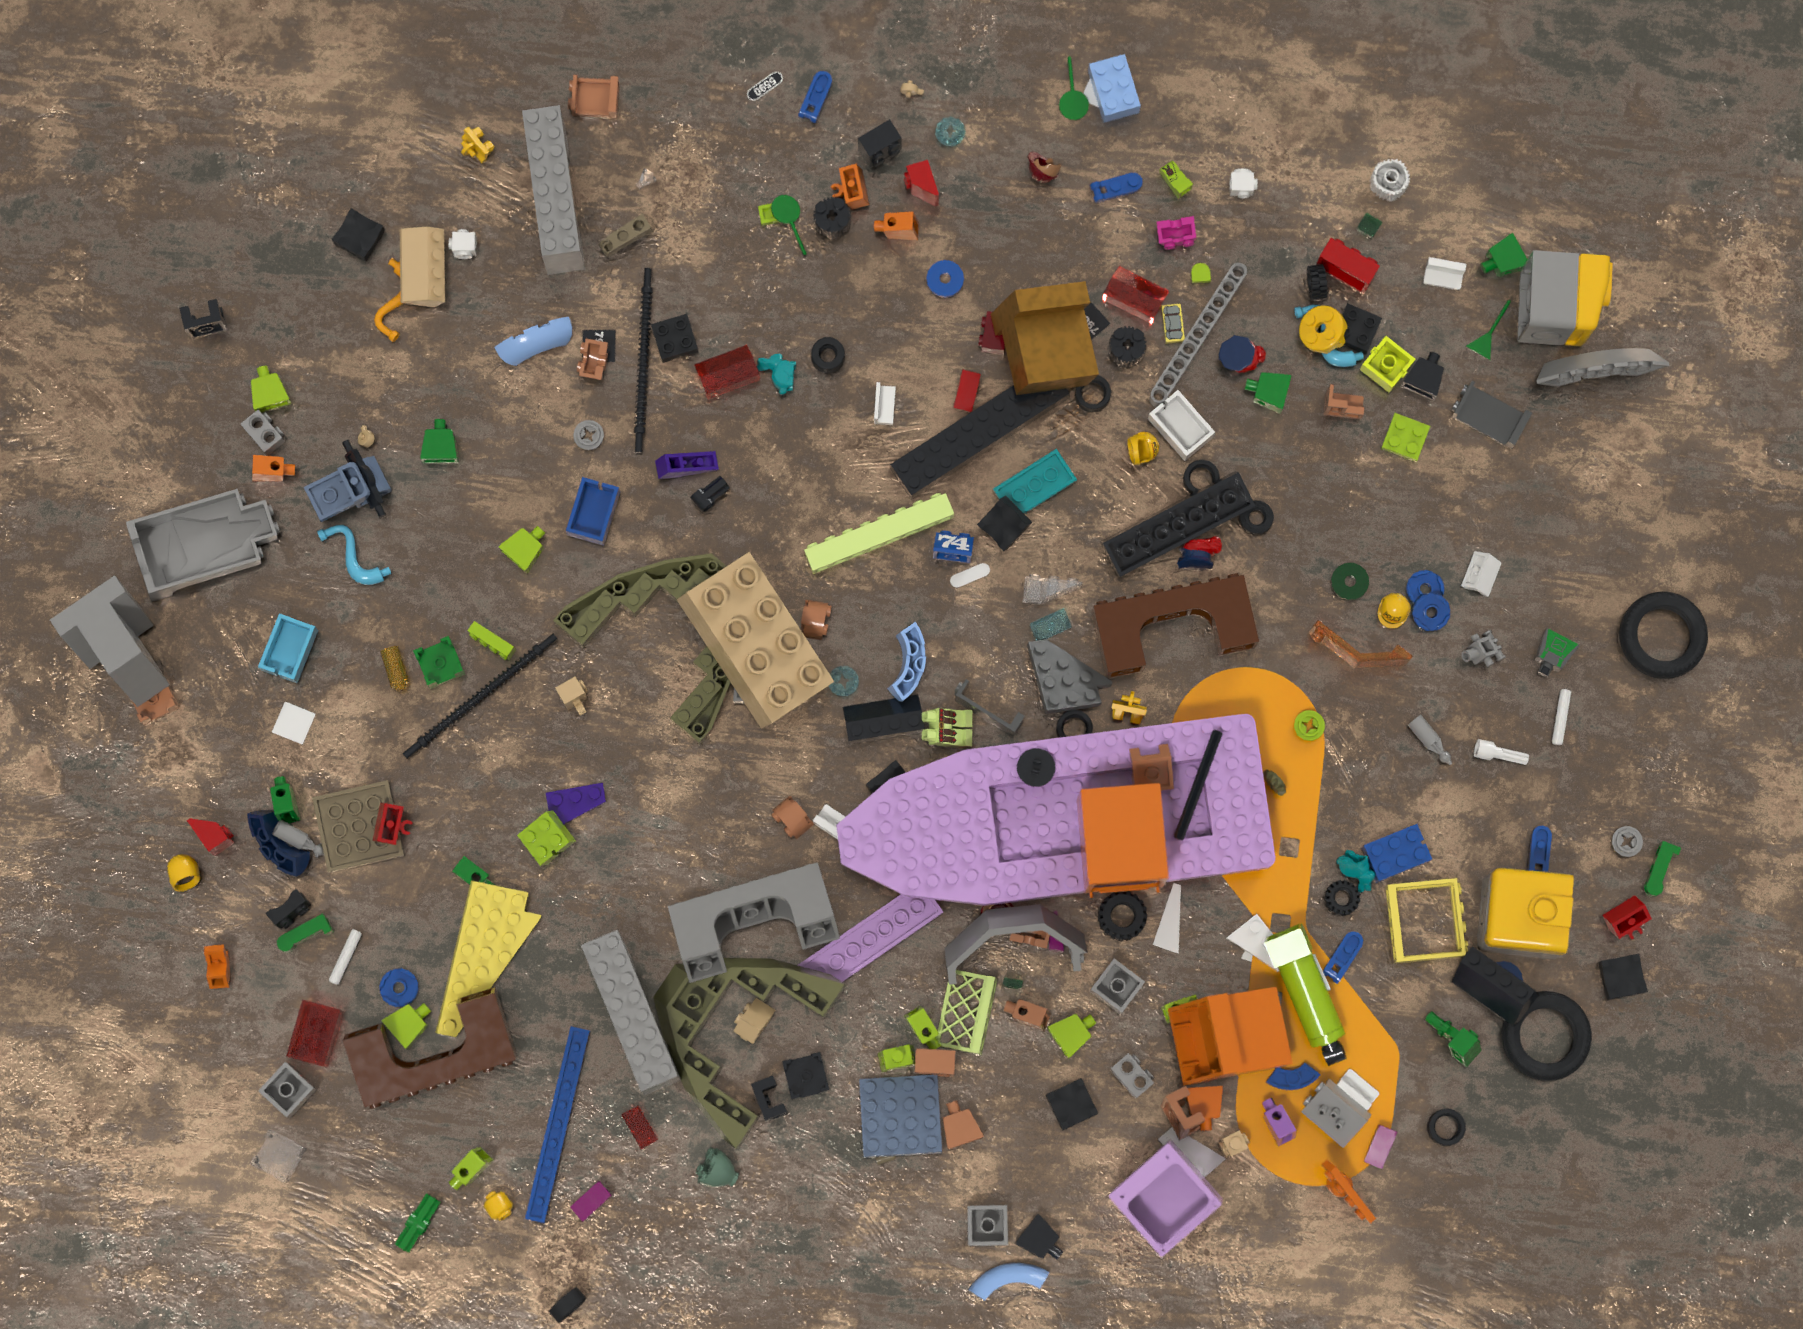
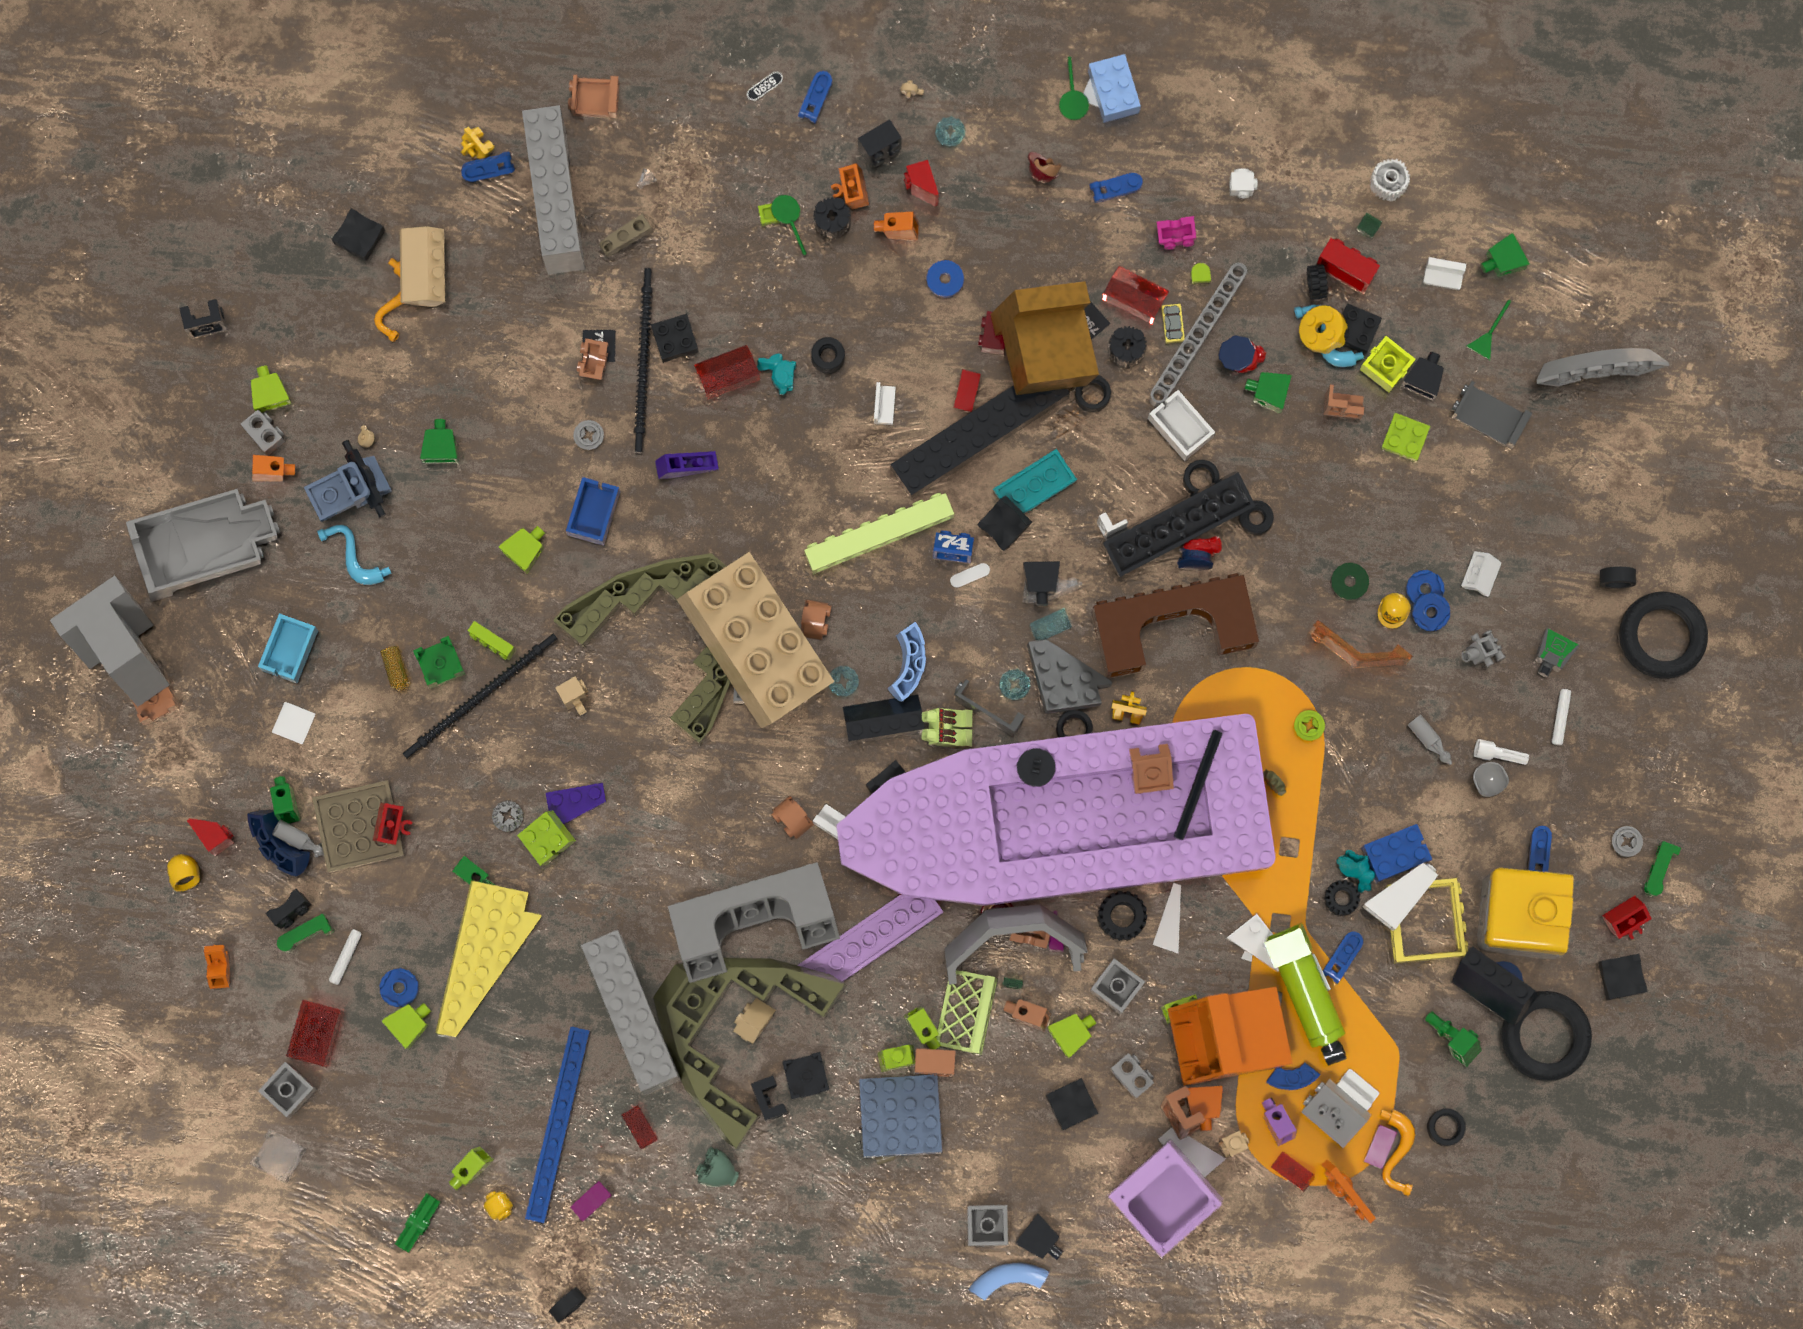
(386, 1077): reddish brown arch -> none
(463, 244): white brick -> none
(487, 167): none -> blue plate
(510, 824): none -> light grey gear
(535, 340): light blue brick -> none
(706, 497): black piece -> none
(960, 1126): nougat torso -> none
(1016, 693): none -> clear light blue gear
(1041, 579): none -> black torso
(1106, 526): none -> white panel
(1122, 838): orange piece -> none
(1142, 447): yellow helmet -> none
(1176, 179): lime leg -> none
(1293, 1172): none -> clear red slope
(1400, 897): none -> white slope
(1407, 1132): none -> light orange animal
(1490, 779): none -> light grey helmet
(1562, 297): light grey piece -> none
(1617, 577): none -> black tyre

